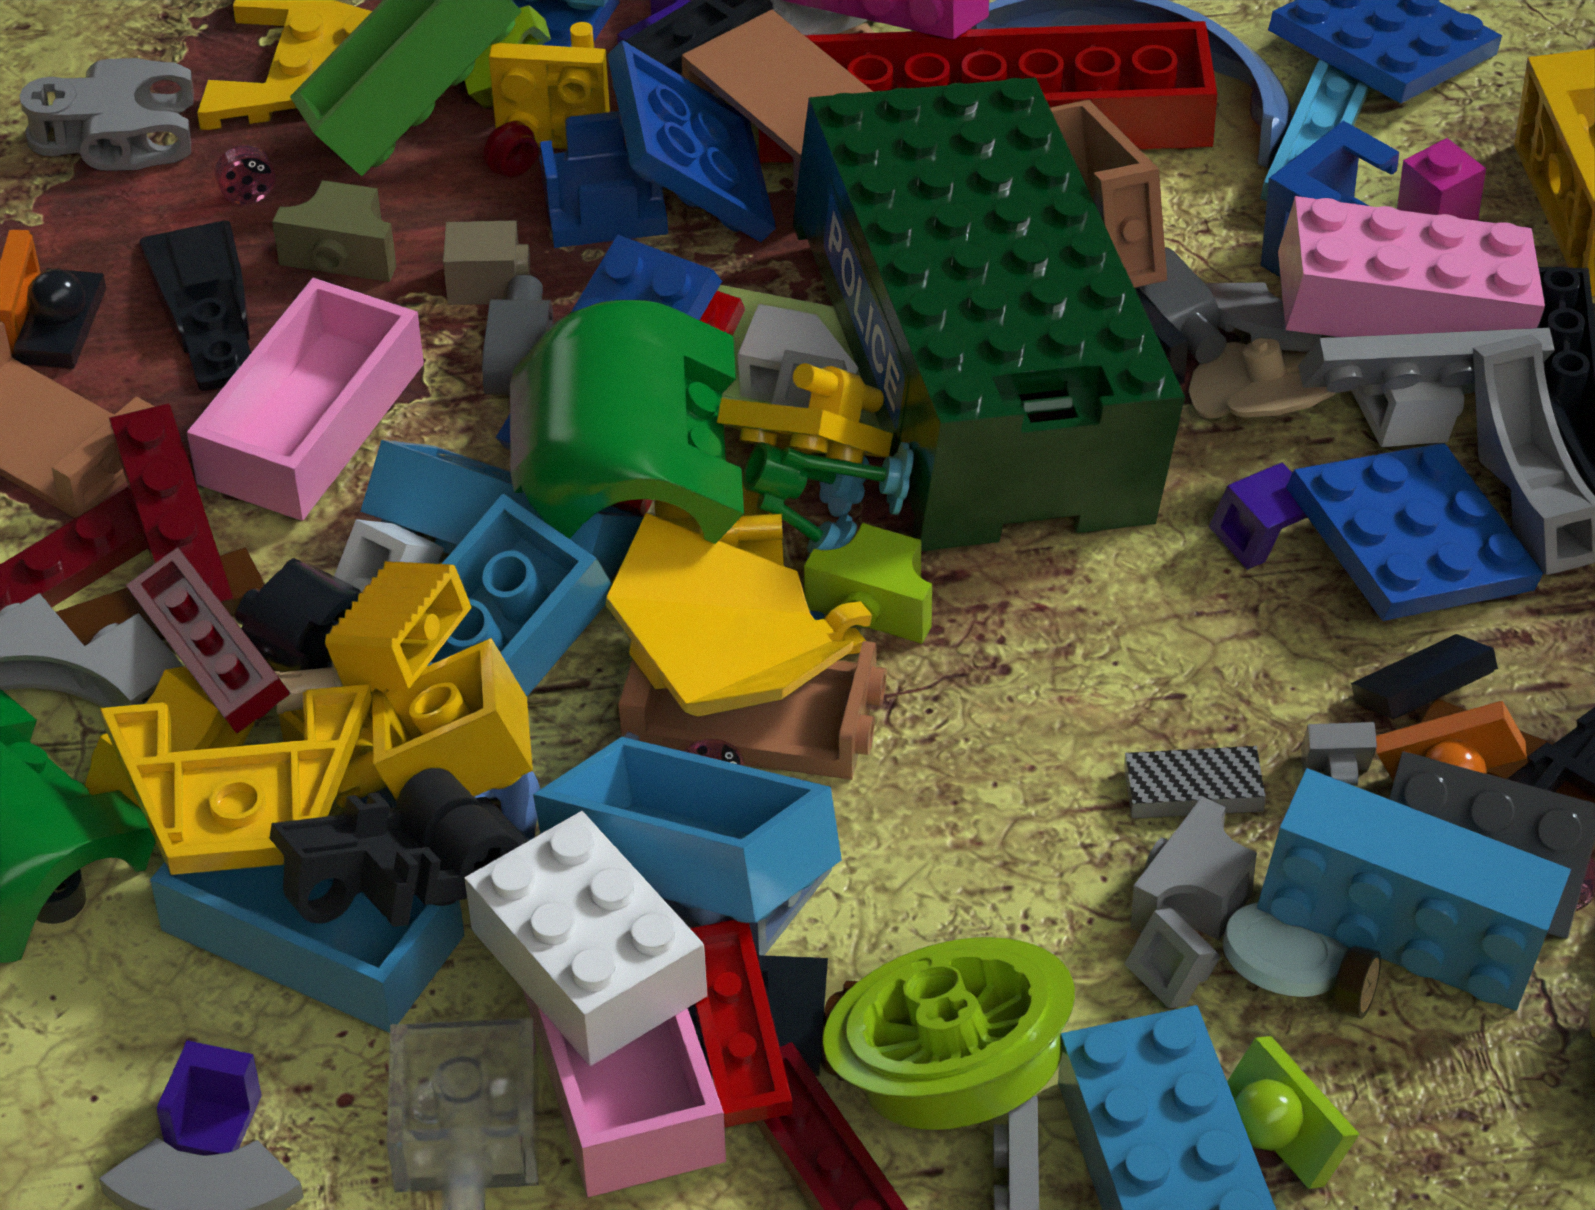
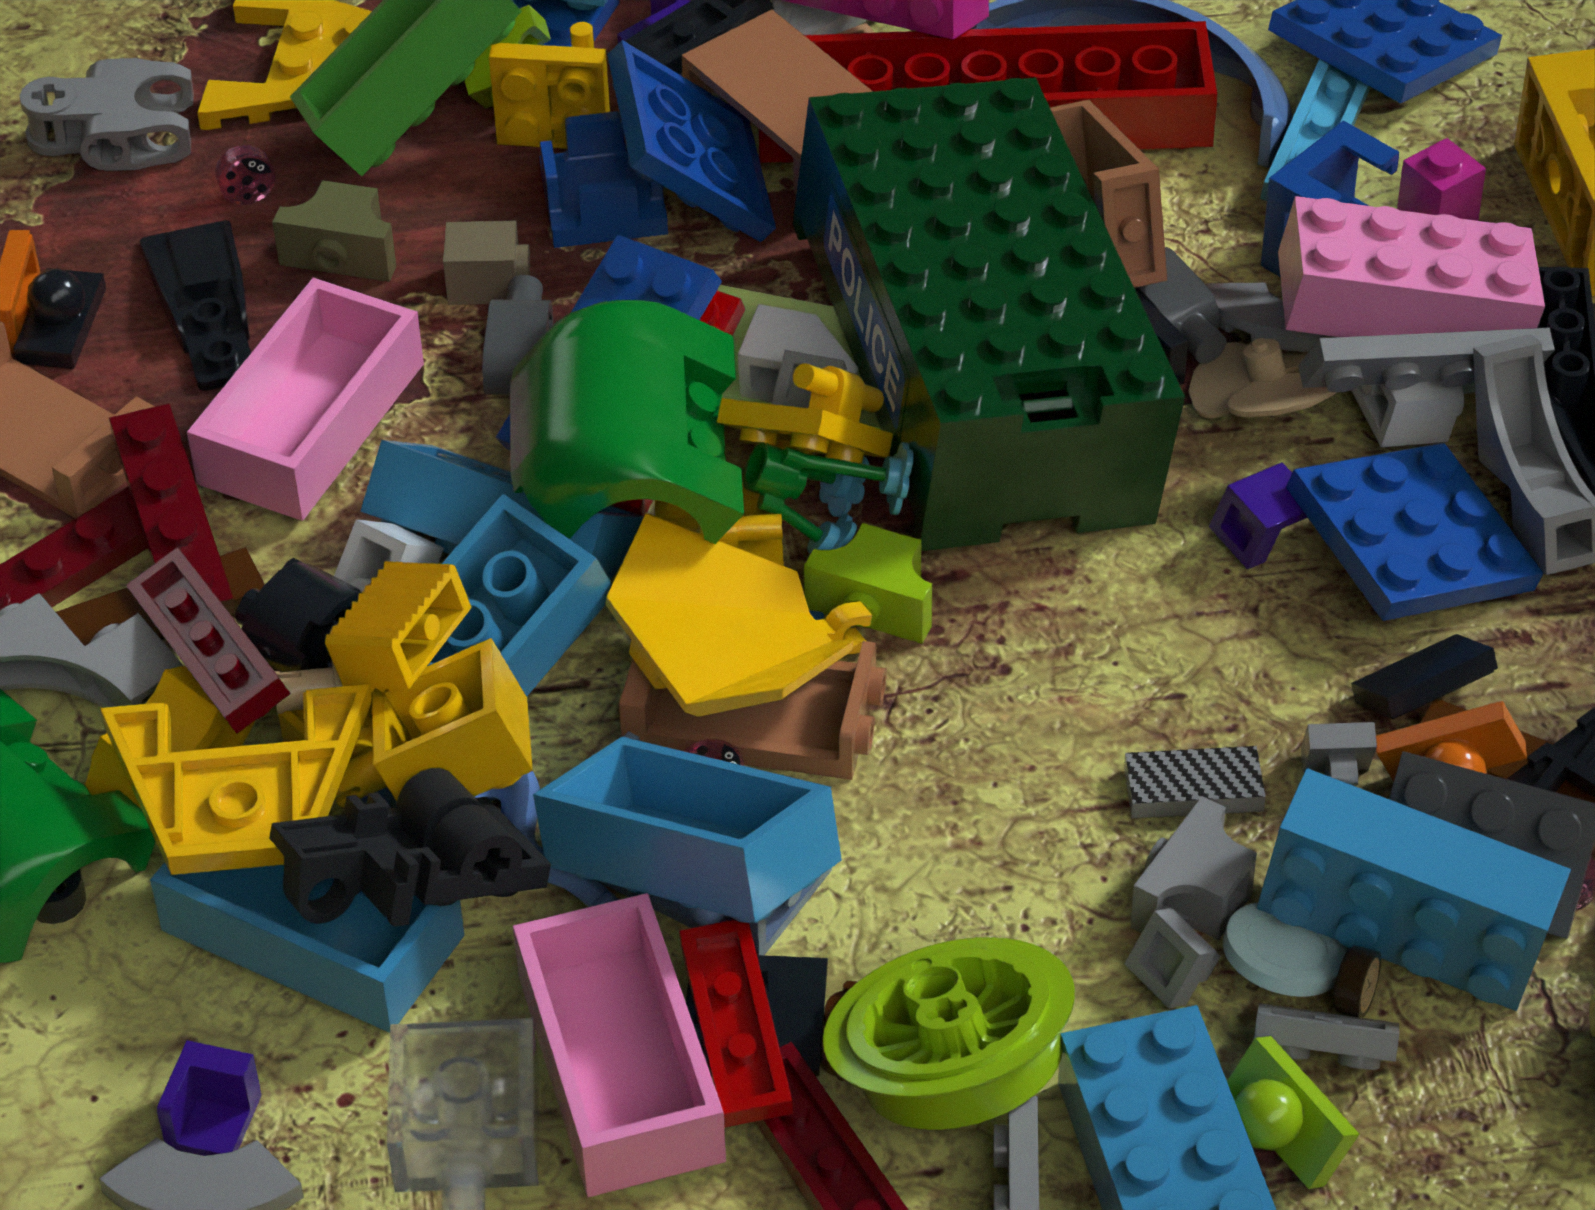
(511, 149): dark red plate -> none
(586, 937): white brick -> none
(1356, 1040): none -> light grey plate

